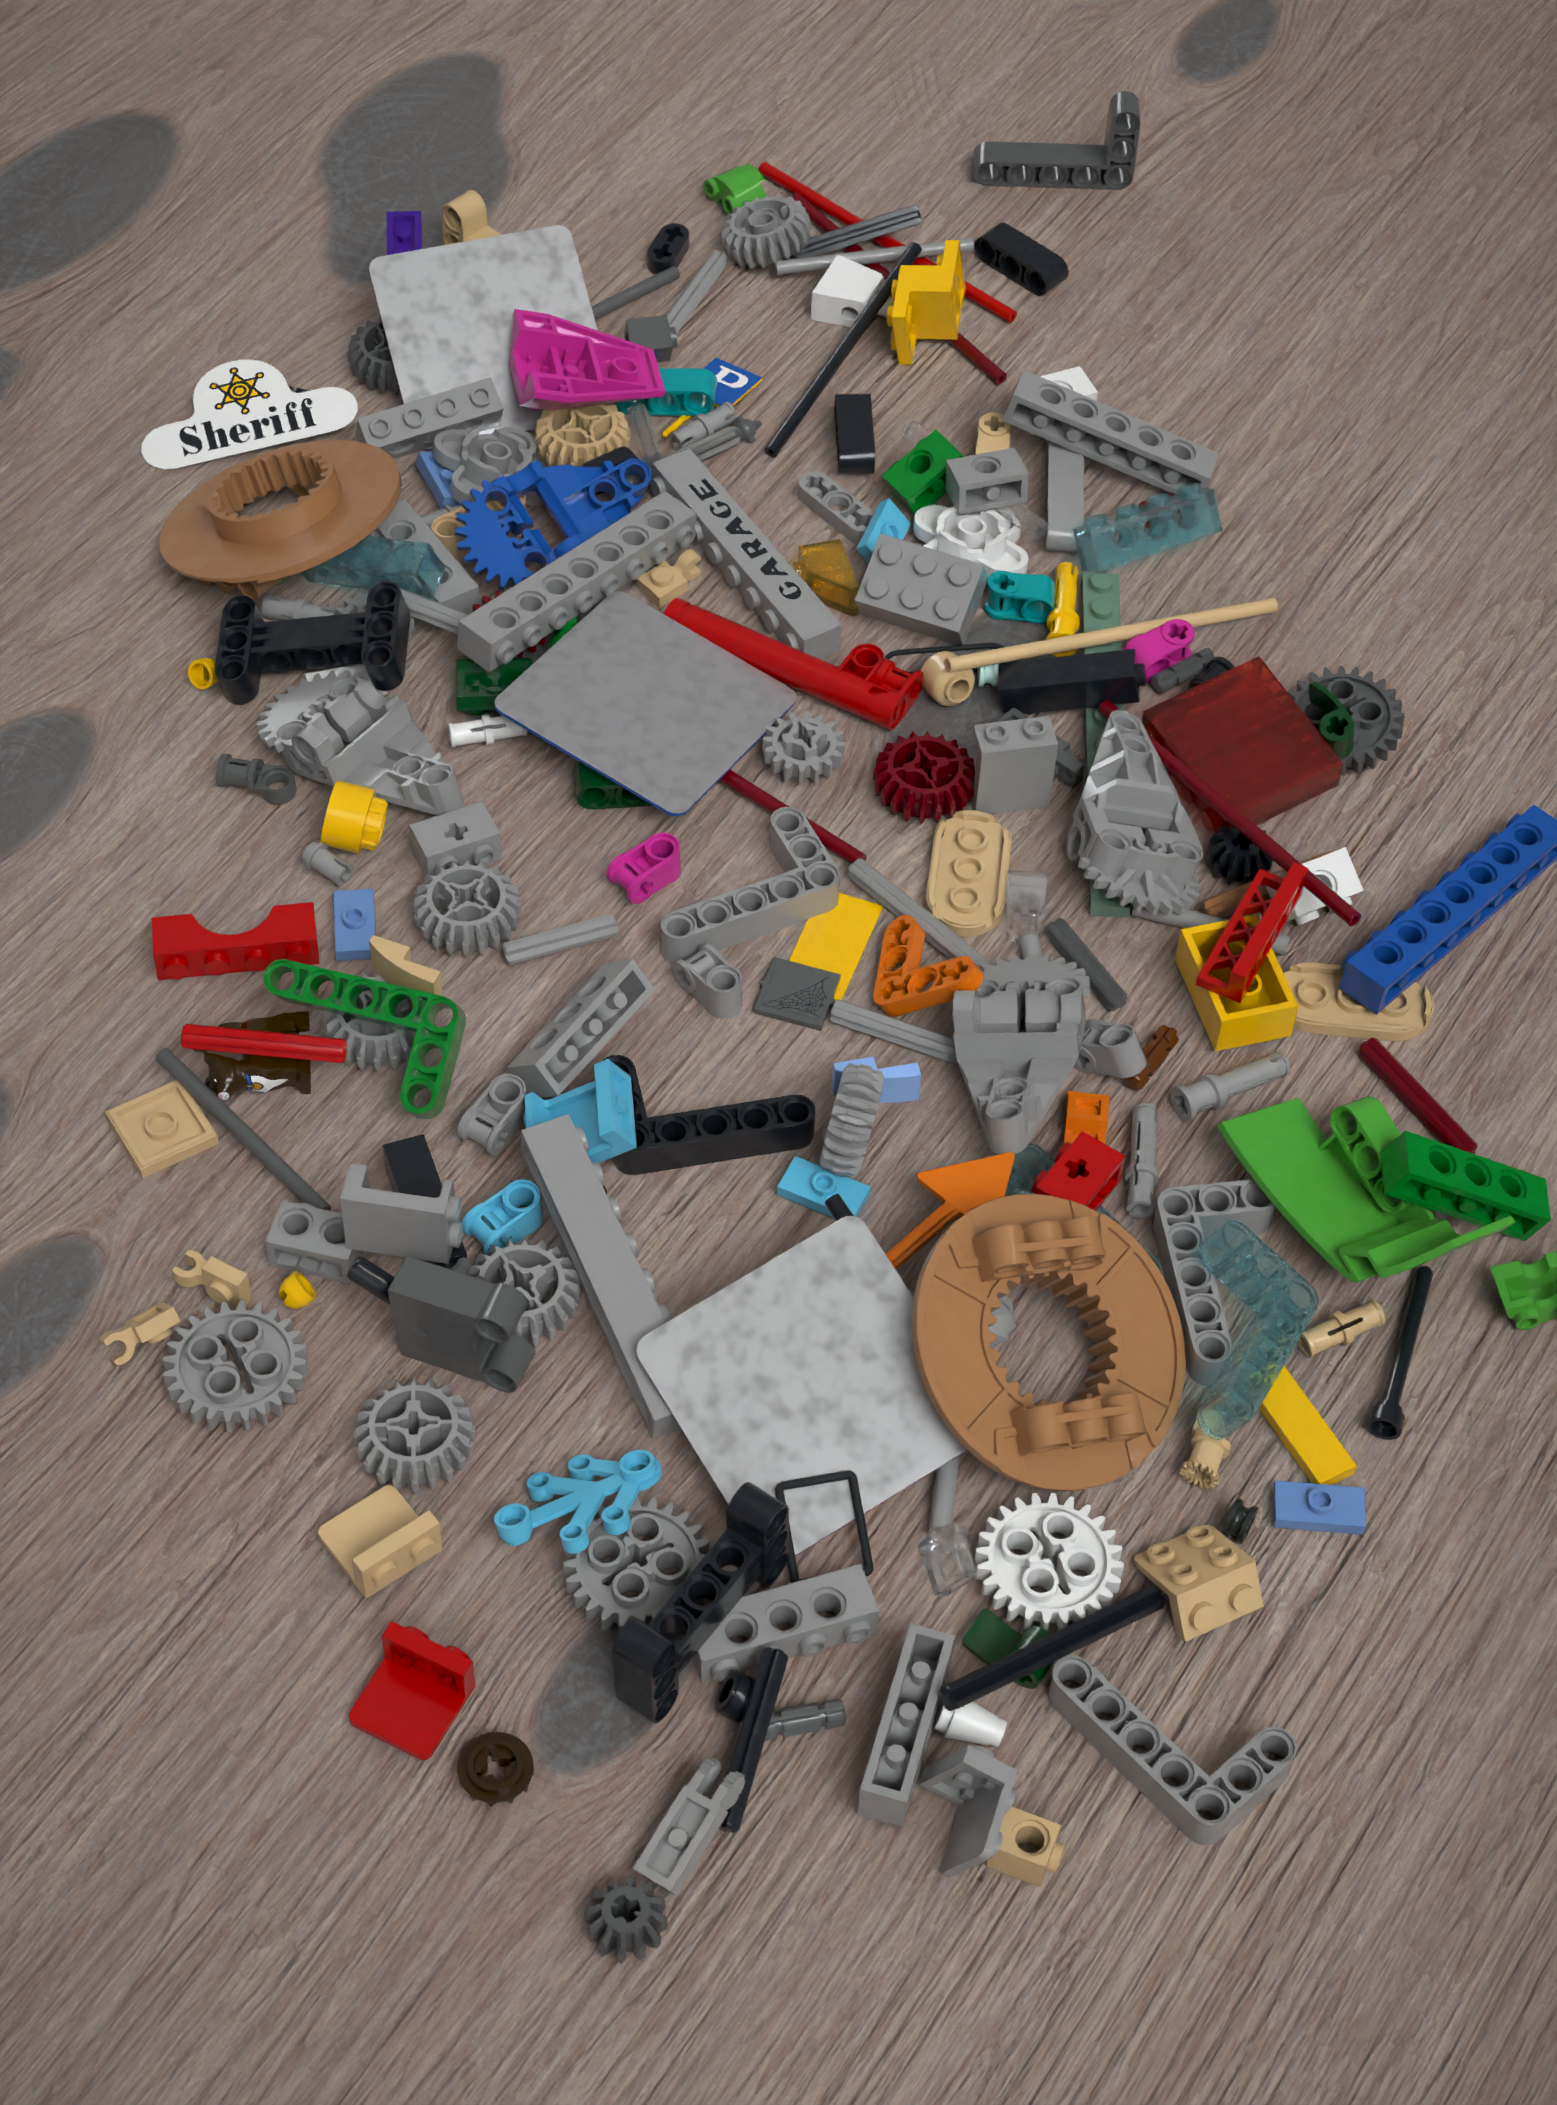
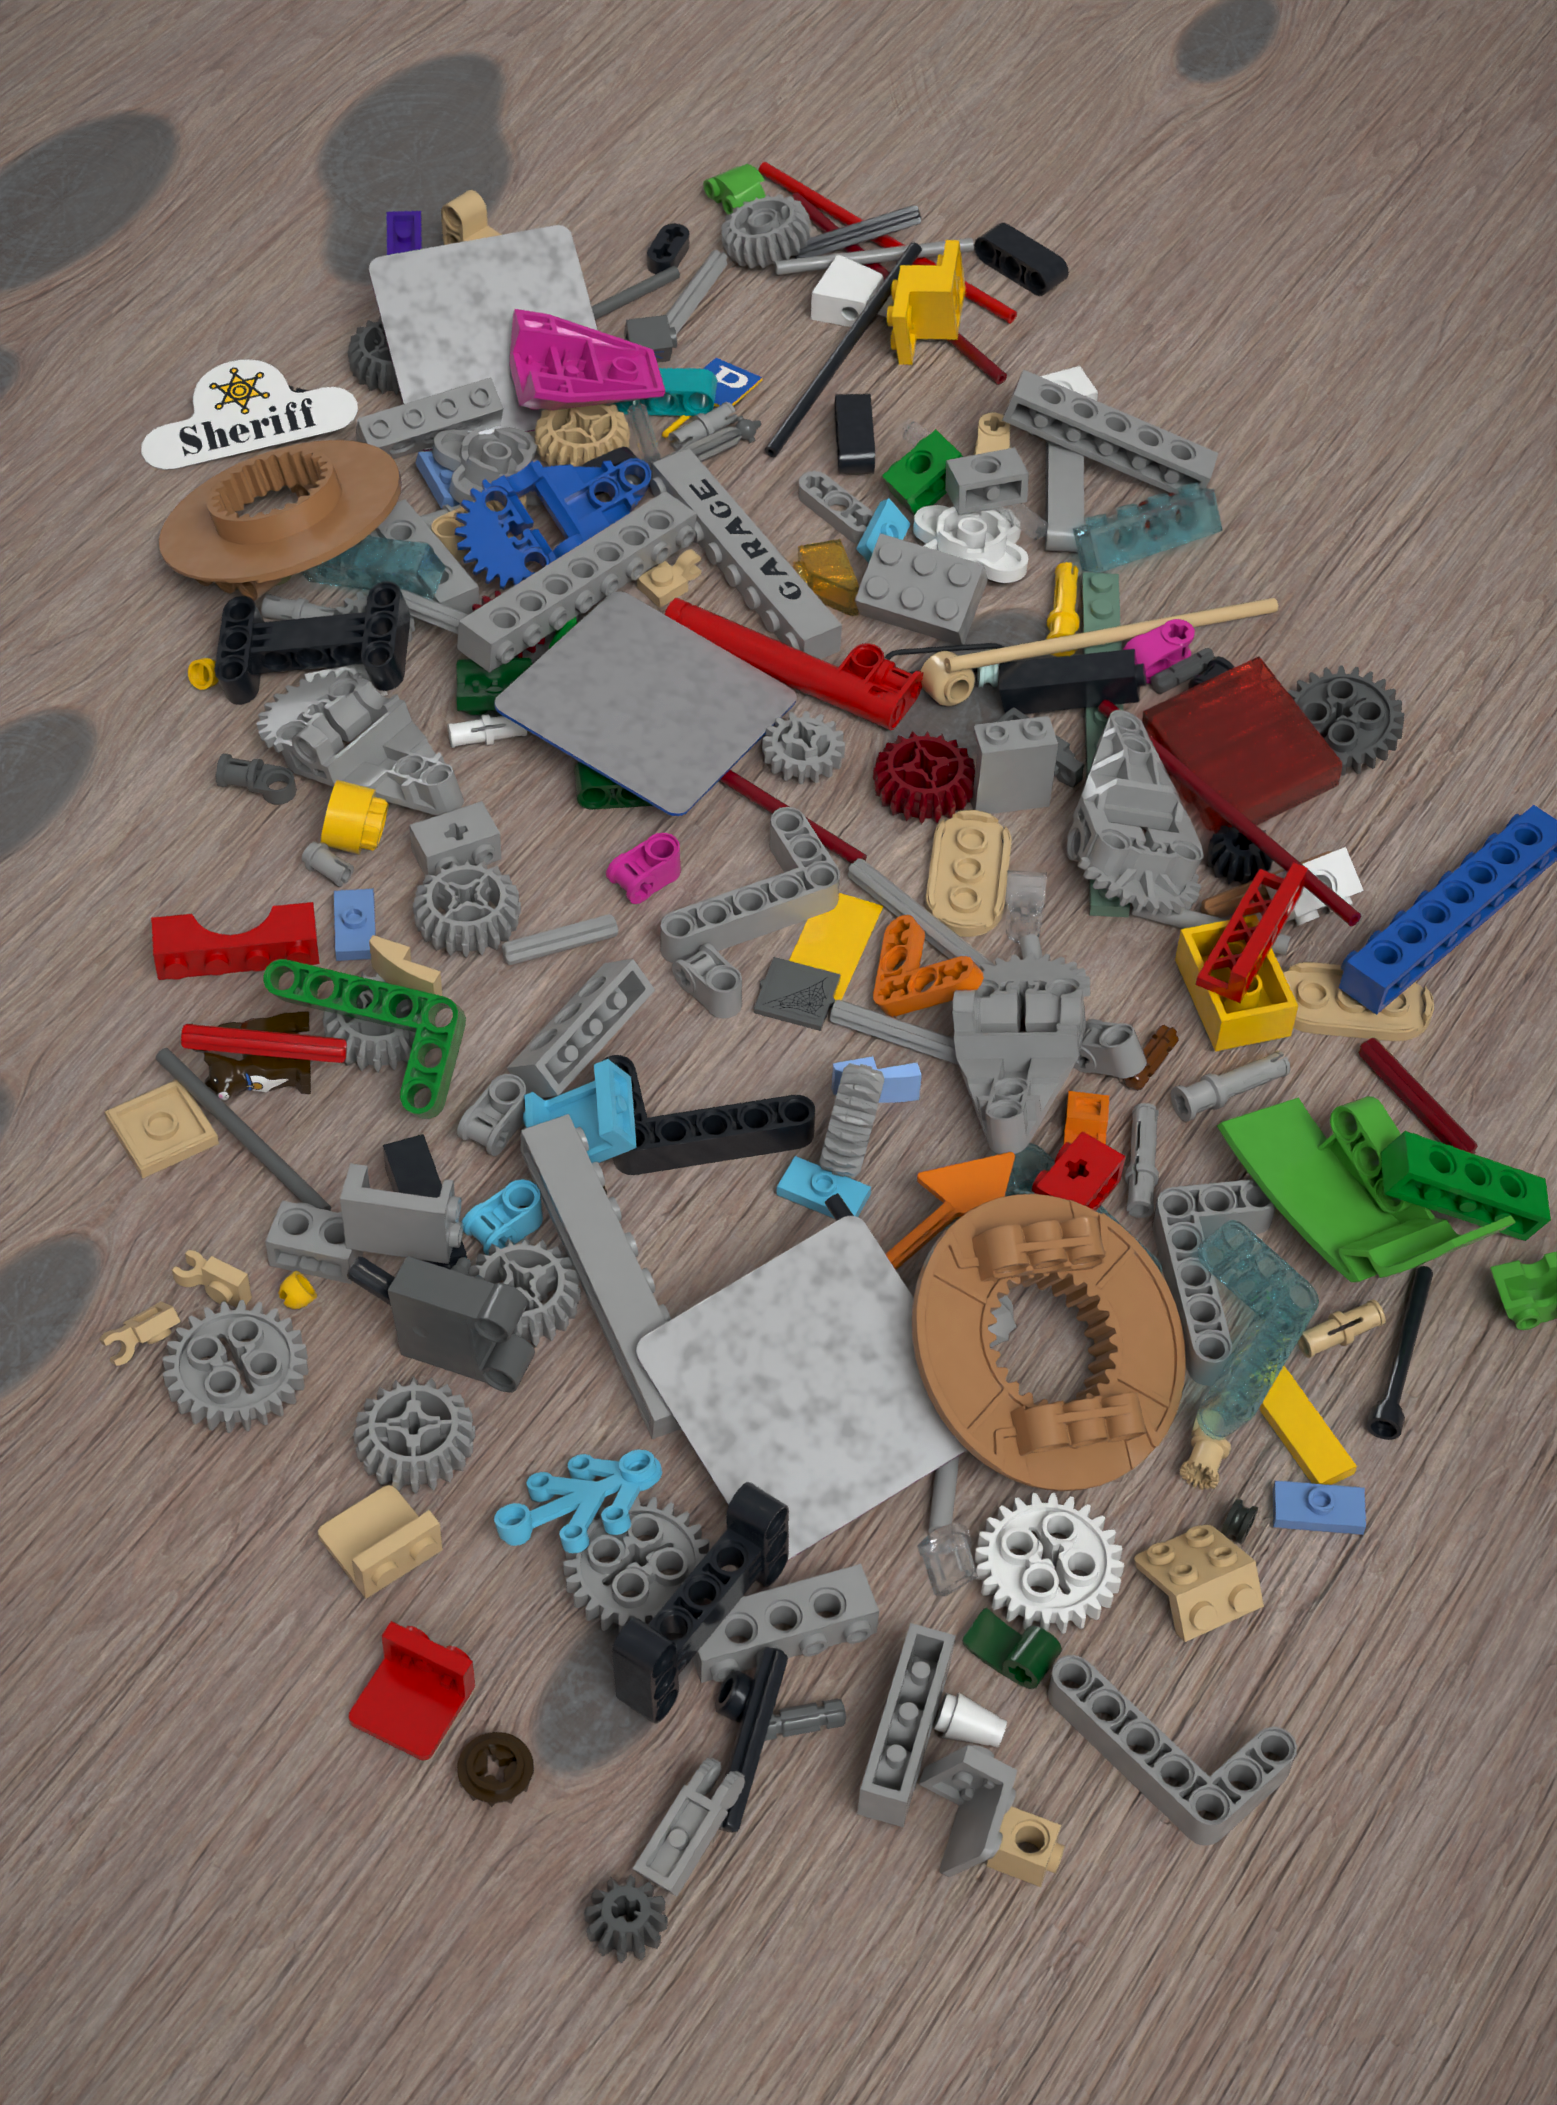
(858, 1510): black piece -> none
(1023, 598): teal piece -> none
(1051, 1648): black axle -> none
(1067, 165): dark grey beam -> none
(1076, 951): dark grey axle -> none
(1334, 722): dark green panel -> none

